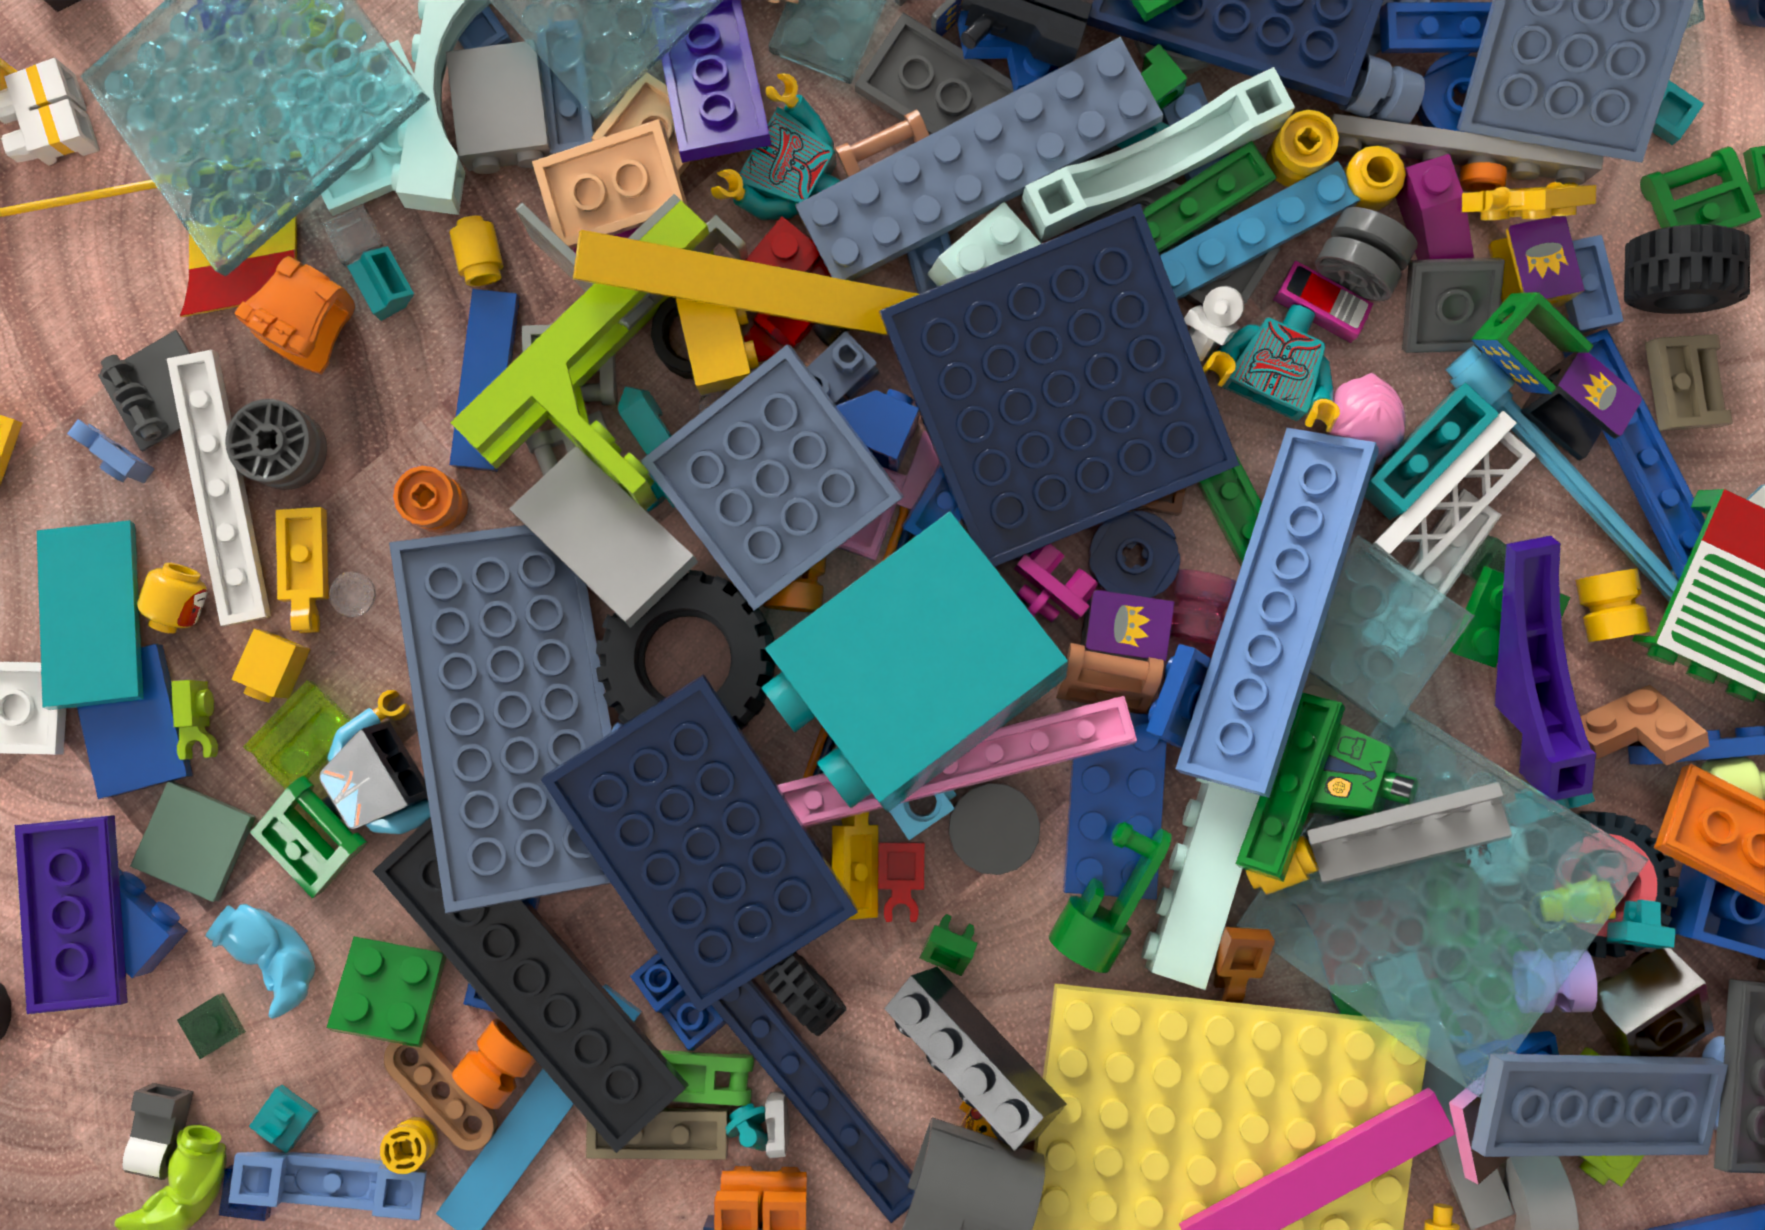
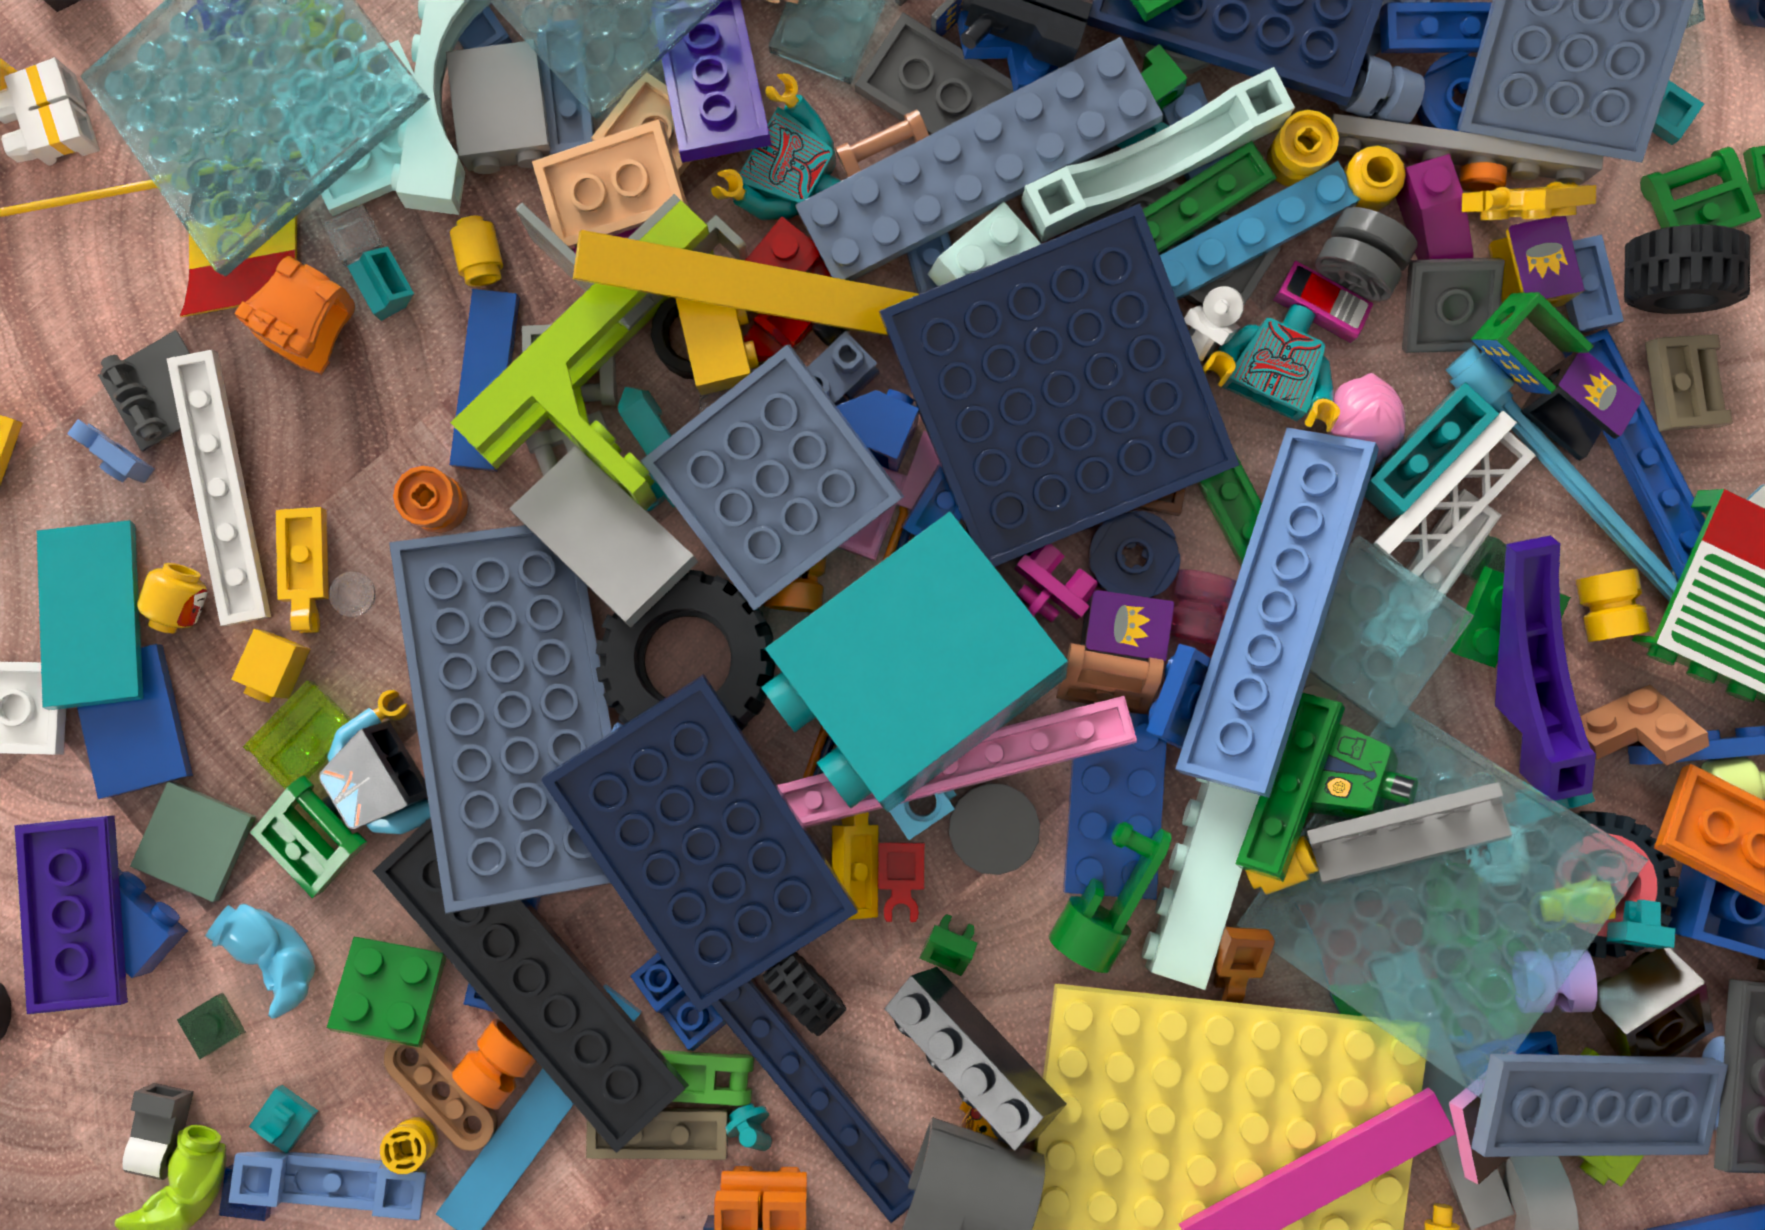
(191, 713): lime plate -> none
(253, 447): dark grey wheel -> none
(777, 1124): light grey tile -> none

